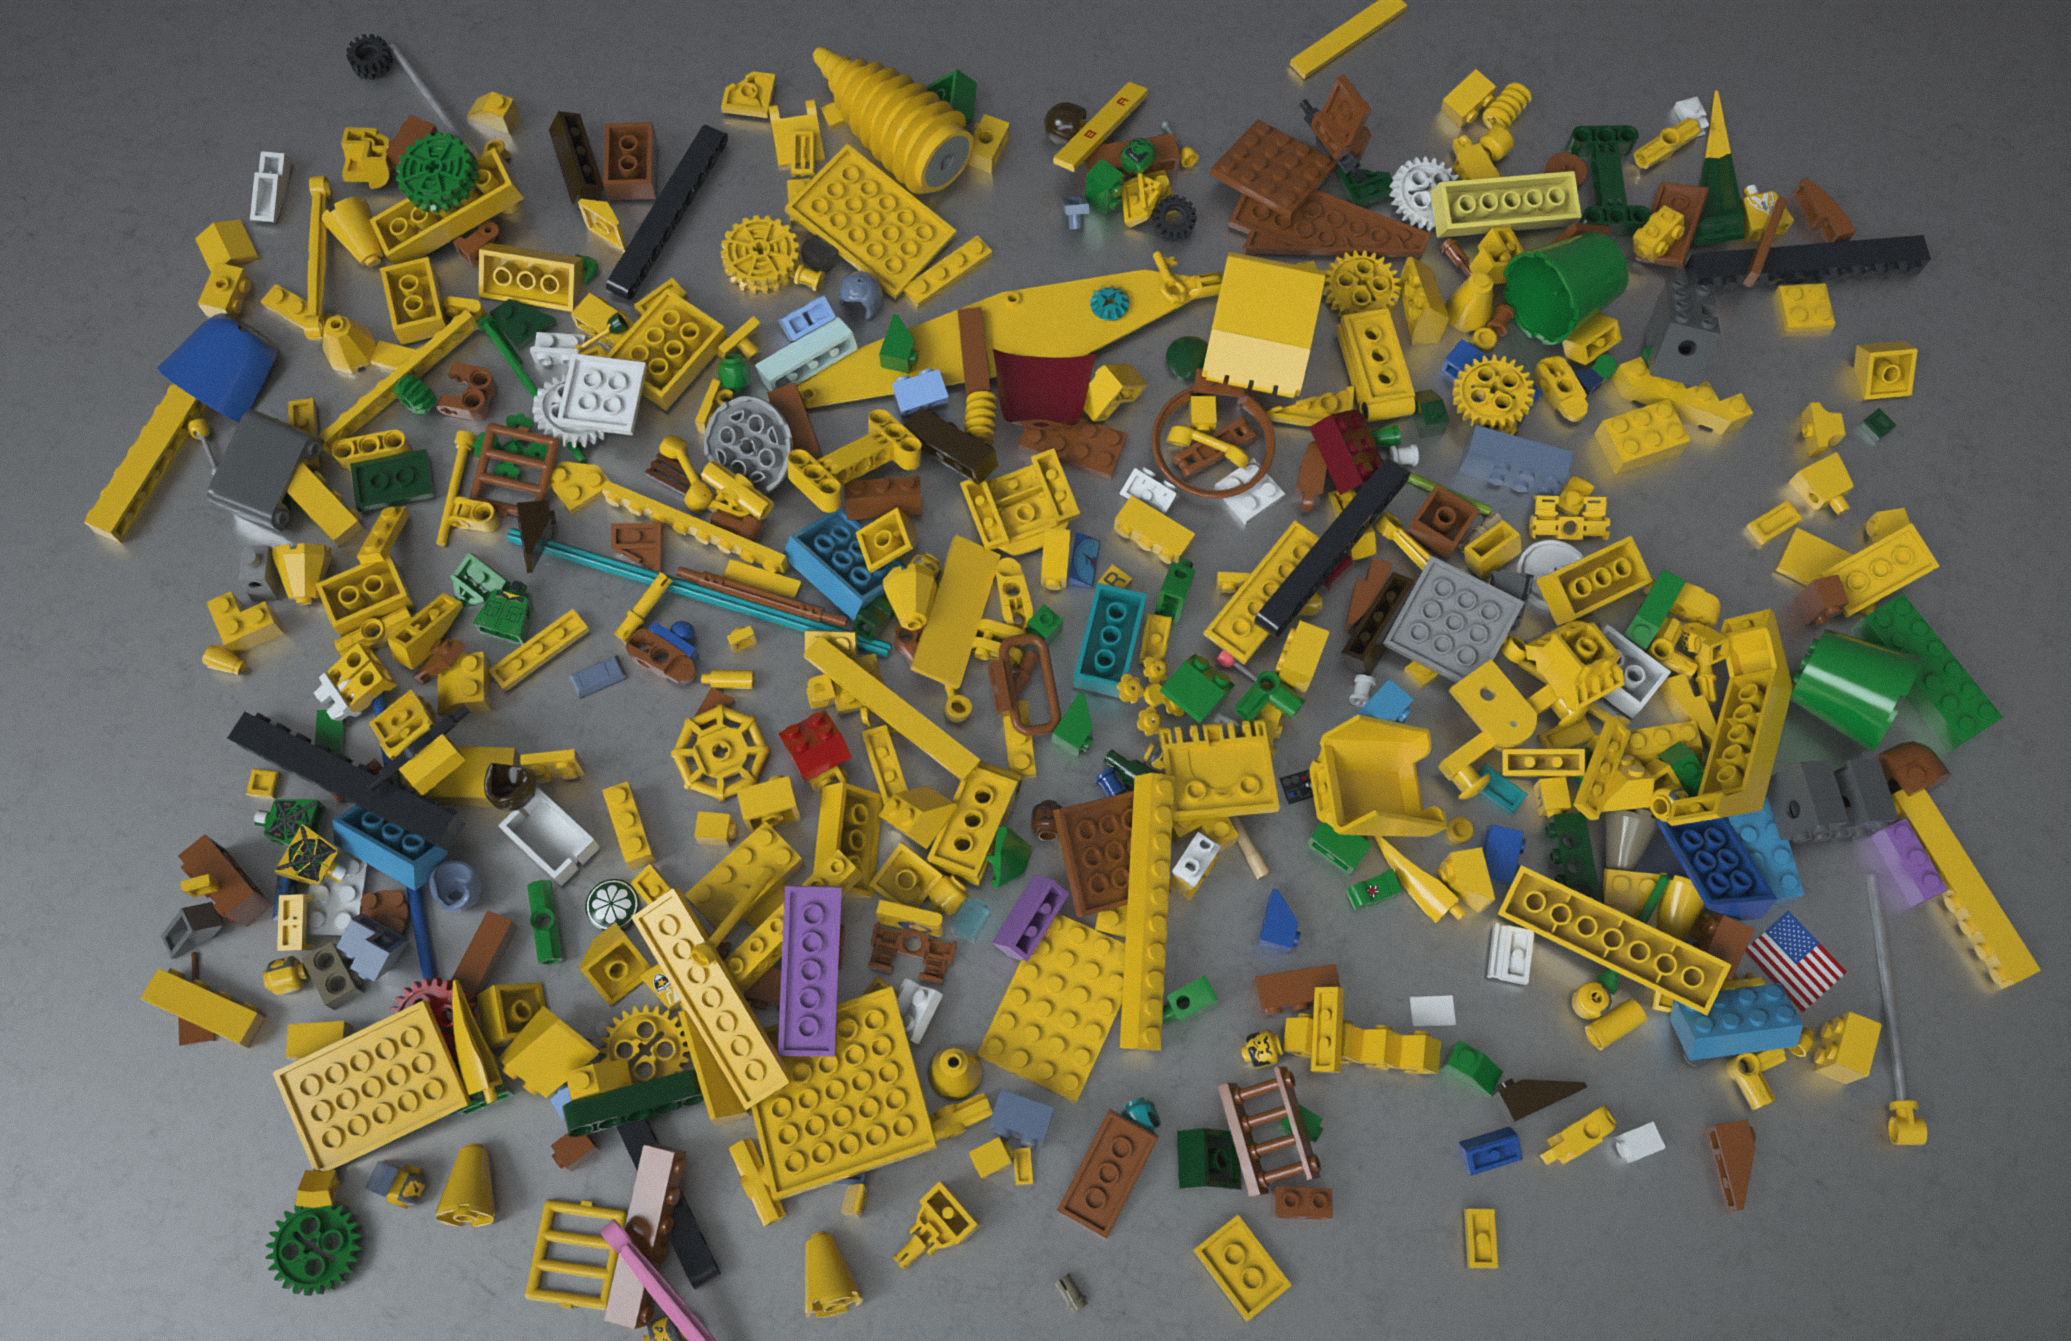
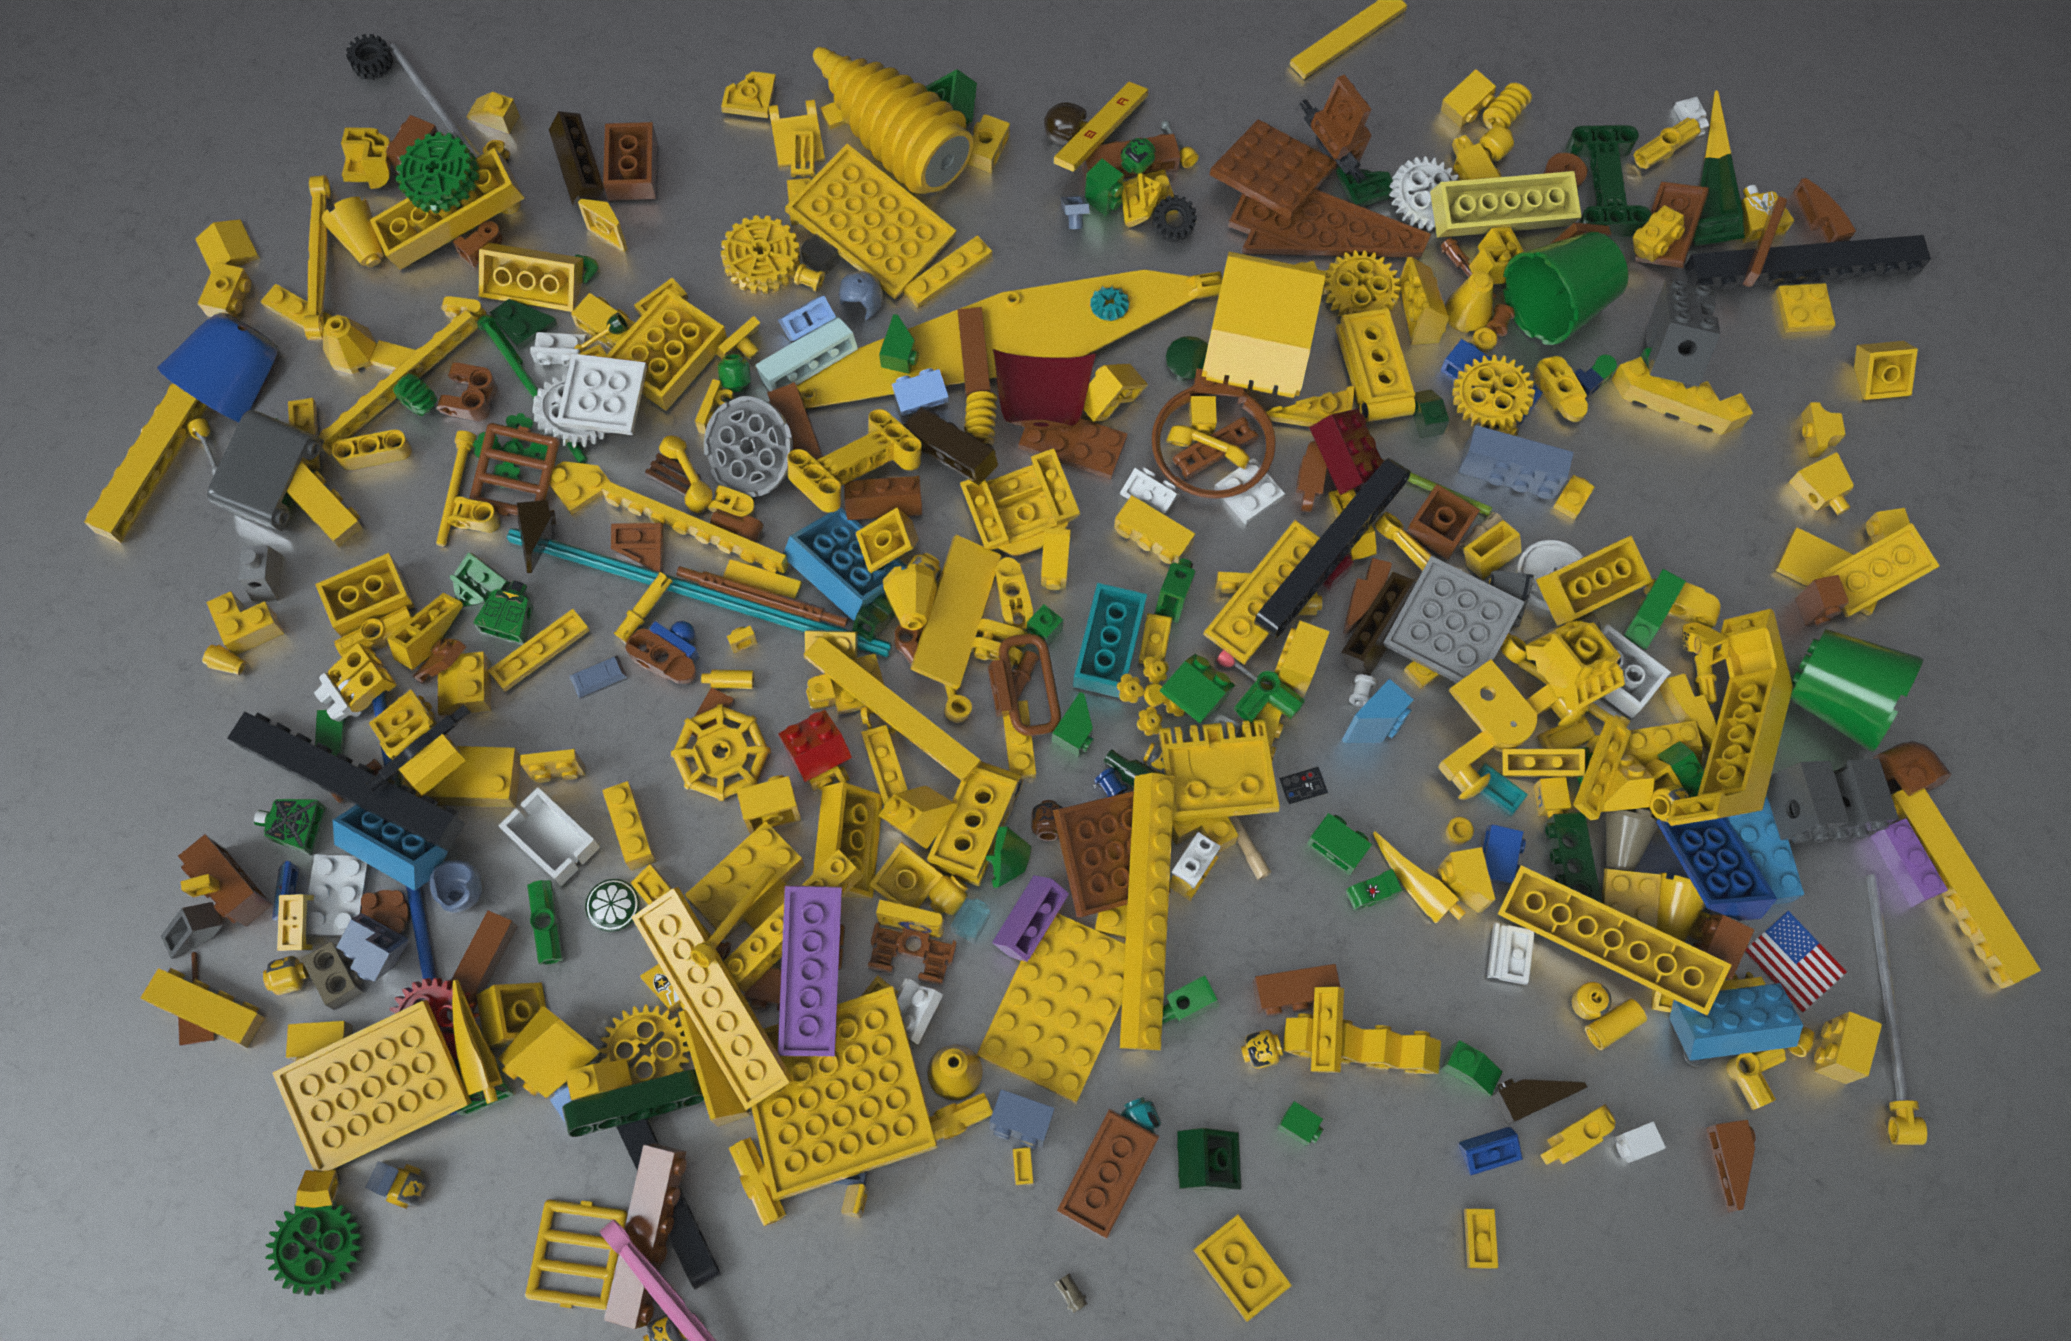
(263, 783): yellow tile -> none
(270, 186): white slope -> none
(301, 569): yellow cone -> none
(310, 859): torso -> none
(383, 535): yellow plate -> none
(392, 480): dark green plate -> none
(414, 300): yellow brick -> none
(468, 1190): yellow cone -> none
(509, 786): dark brown piece -> none
(573, 1151): dark orange brick -> none
(613, 964): yellow slope -> none
(666, 213): black beam -> none
(714, 829): yellow brick -> none
(737, 490): yellow piece -> none
(827, 1278): yellow cone -> none
(942, 1221): yellow brick -> none
(991, 1158): yellow brick -> none
(1084, 561): slope -> none
(1115, 578): yellow tile -> none
(1168, 279): yellow piece -> none
(1242, 1125): dark orange fence -> none
(1279, 925): blue slope -> none
(1301, 1203): dark orange brick -> none
(1370, 780): yellow windscreen -> none
(1387, 435): green cone -> none
(1405, 455): white bush -> none
(1432, 1011): white sticker -> none
(1547, 524): yellow piece -> none
(1592, 339): yellow brick -> none
(1609, 979): green piece -> none
(1642, 437): yellow brick -> none
(1664, 644): yellow piece -> none
(1774, 522): yellow tile -> none
(1877, 425): dark green tile -> none
(1943, 689): green brick -> none

